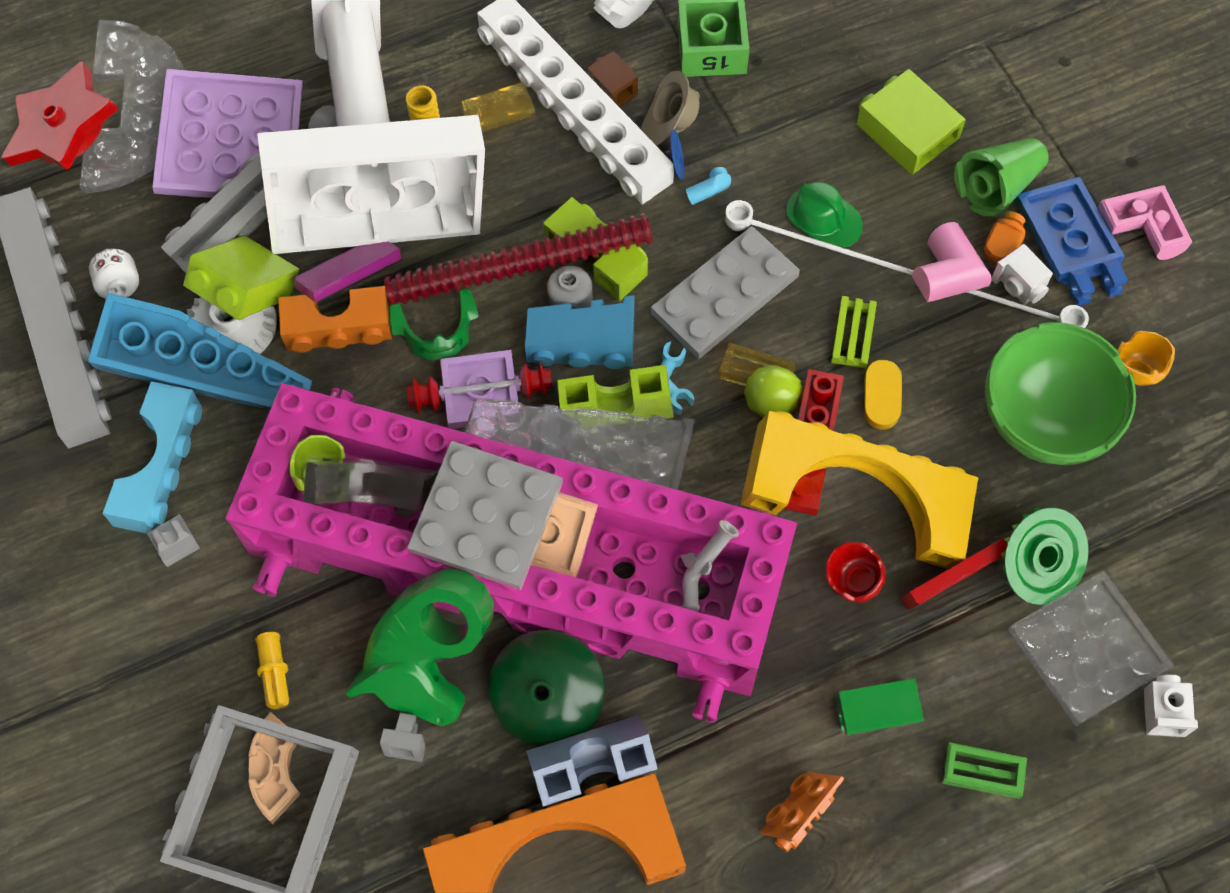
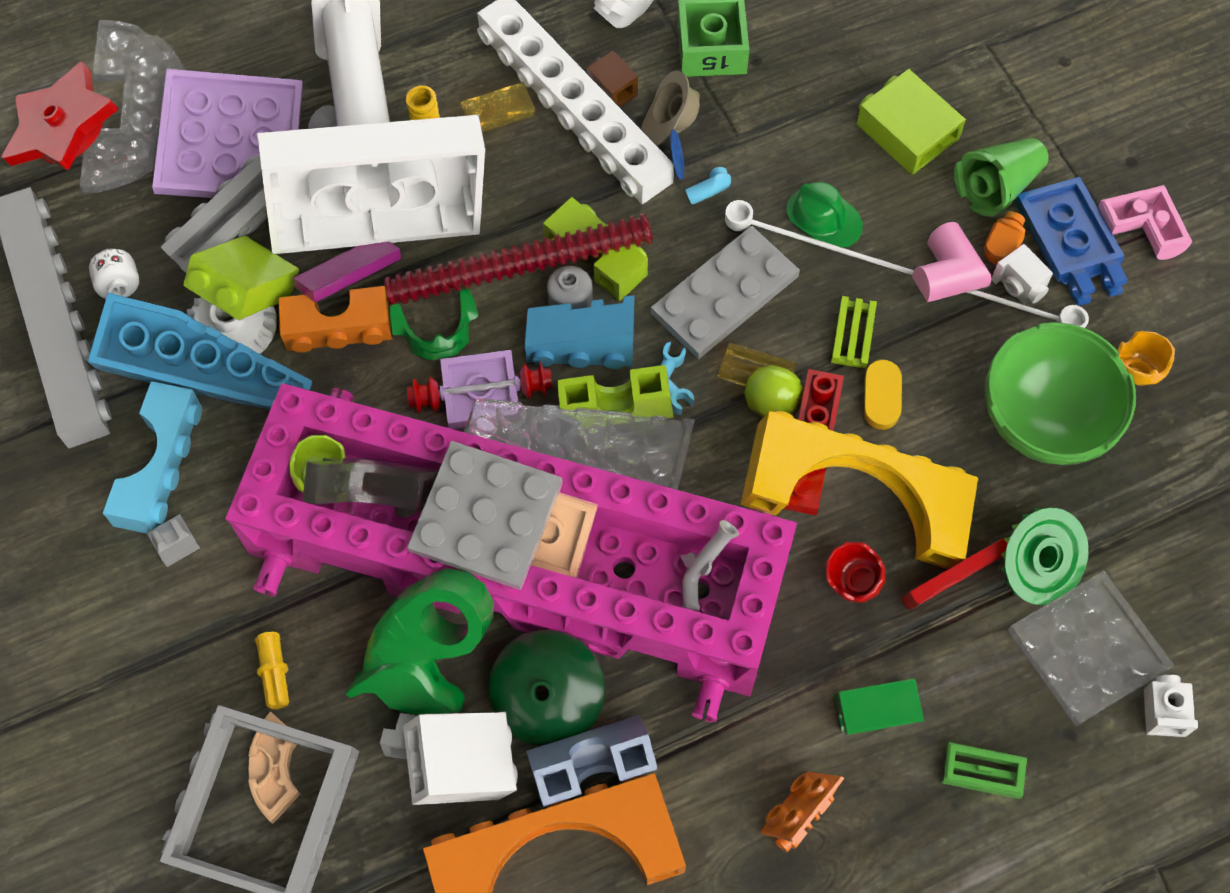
(459, 757): none -> white brick

